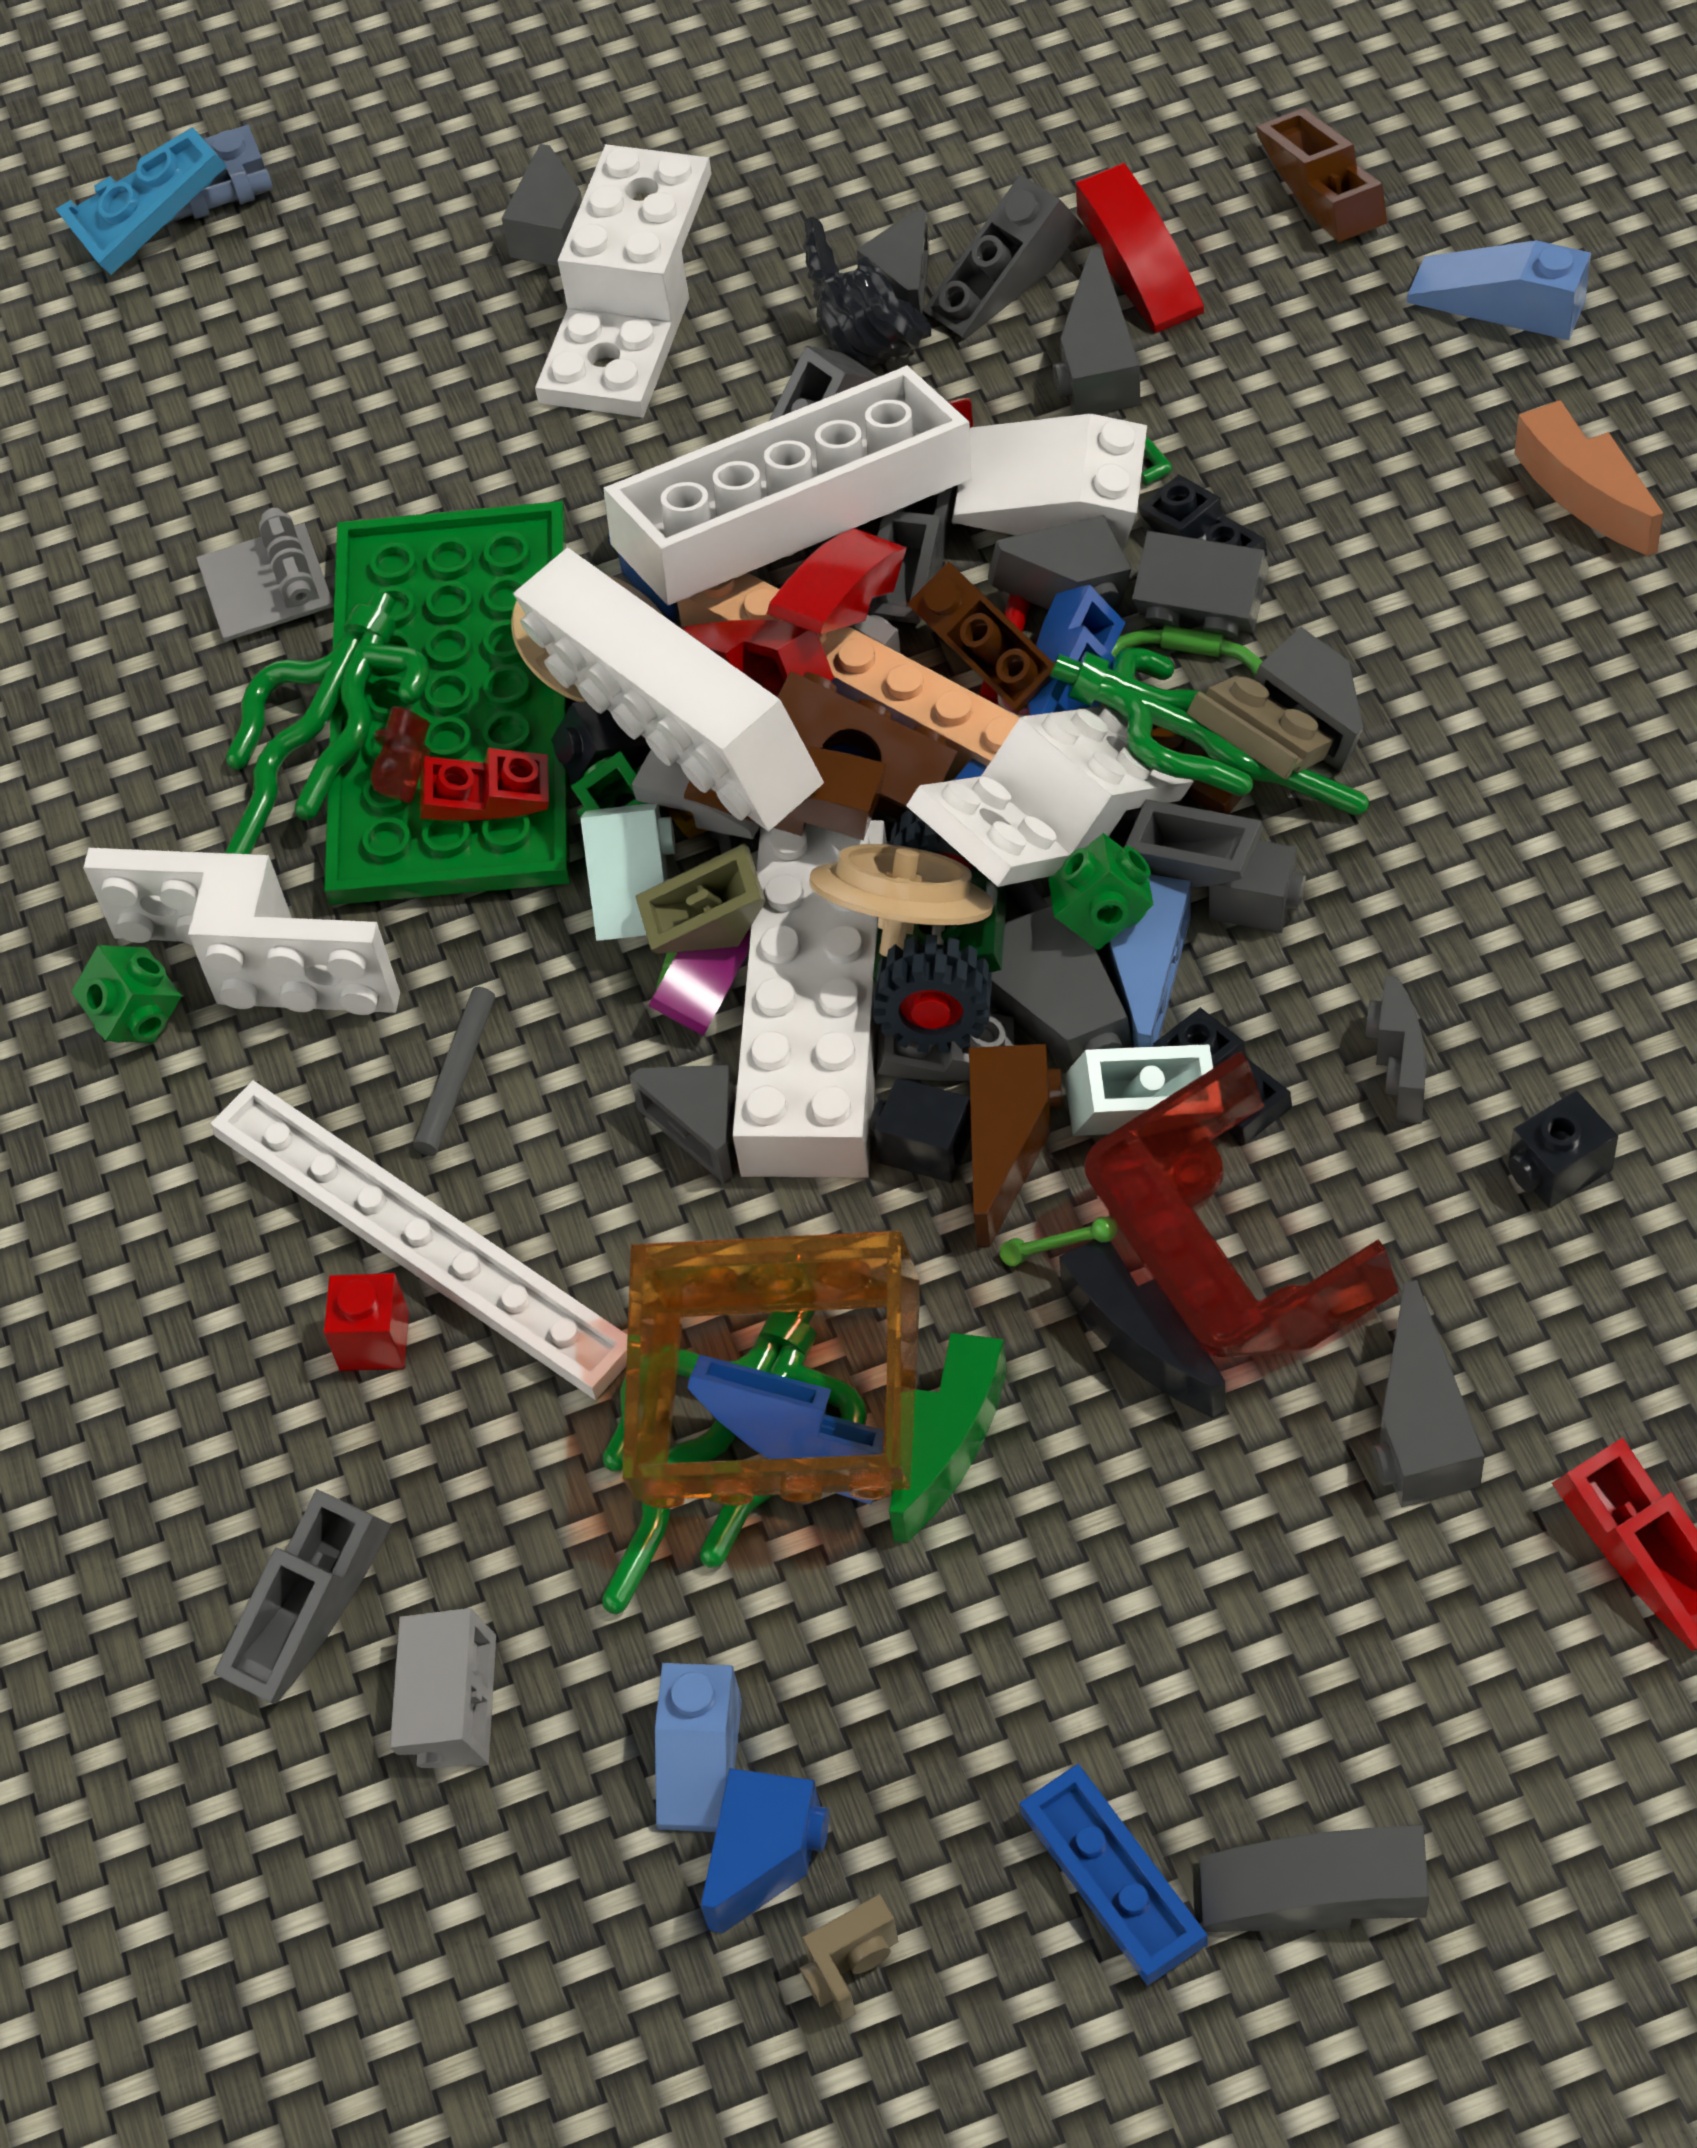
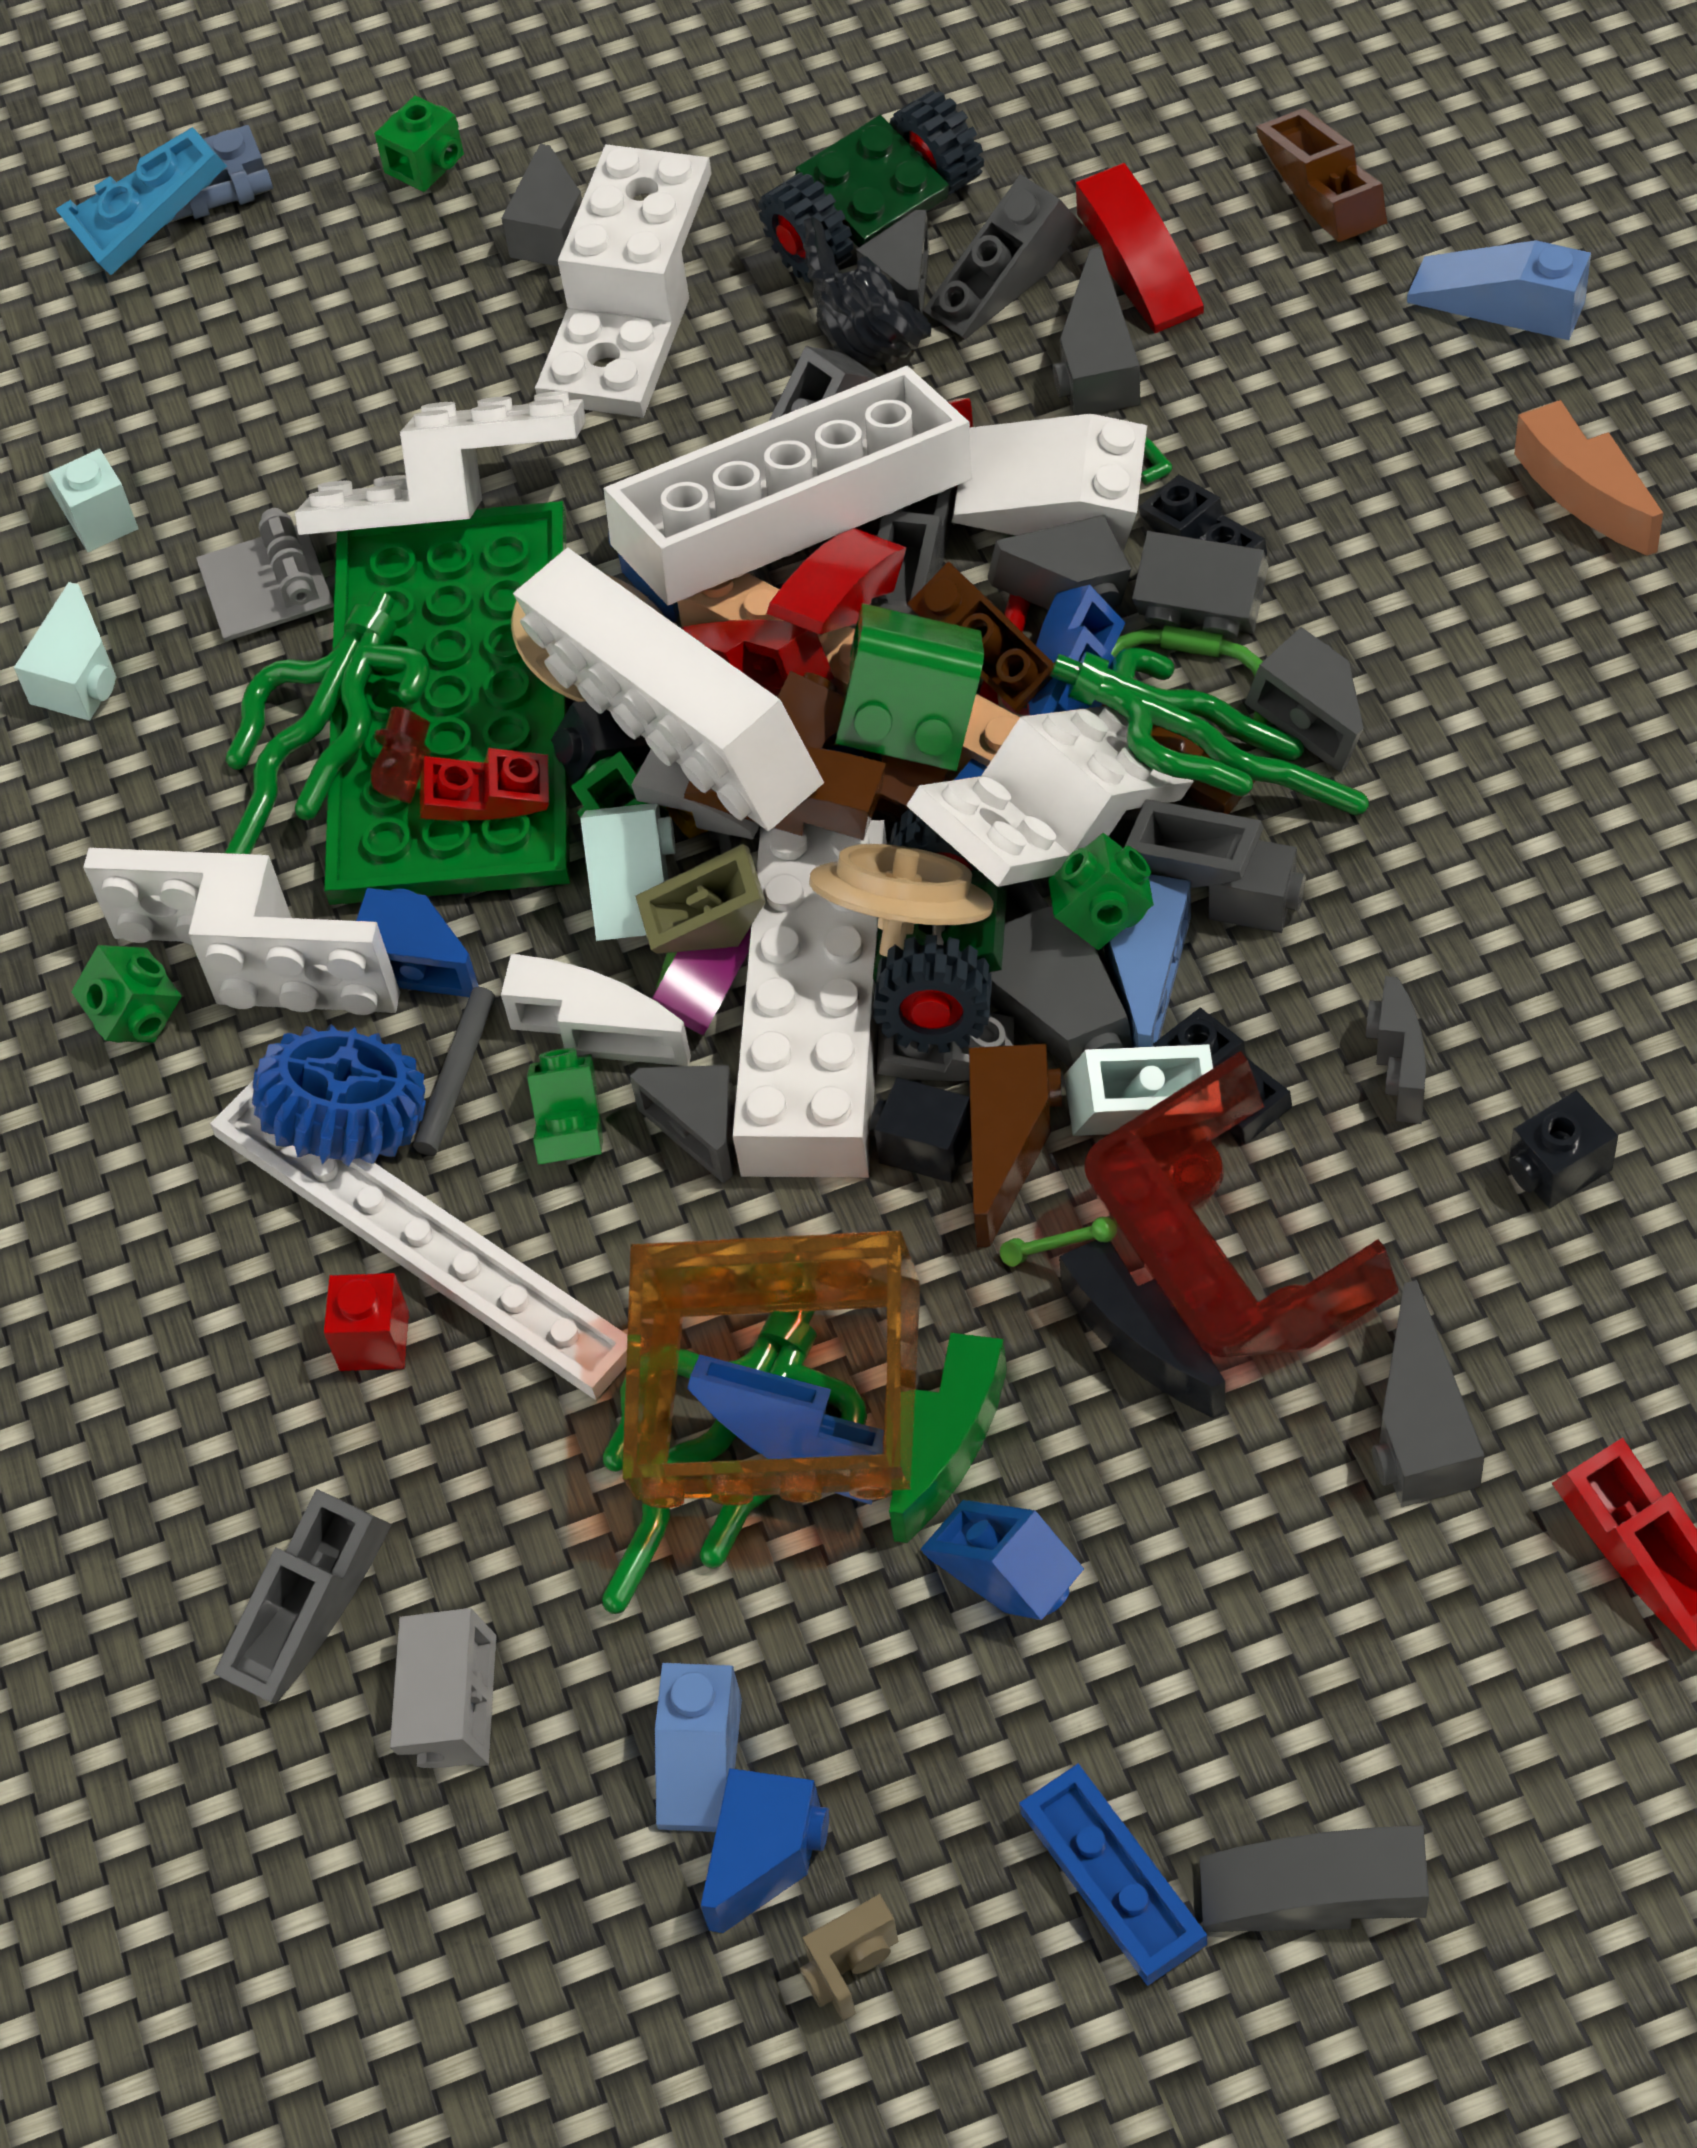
(66, 660): none -> light aqua slope
(92, 499): none -> light aqua slope
(338, 1095): none -> blue gear
(419, 143): none -> green brick
(419, 943): none -> blue slope
(440, 464): none -> white bracket
(565, 1106): none -> green slope
(591, 1012): none -> white slope
(873, 179): none -> plate
(910, 687): none -> green piece
(1005, 1557): none -> blue slope
(1261, 726): dark tan plate -> none

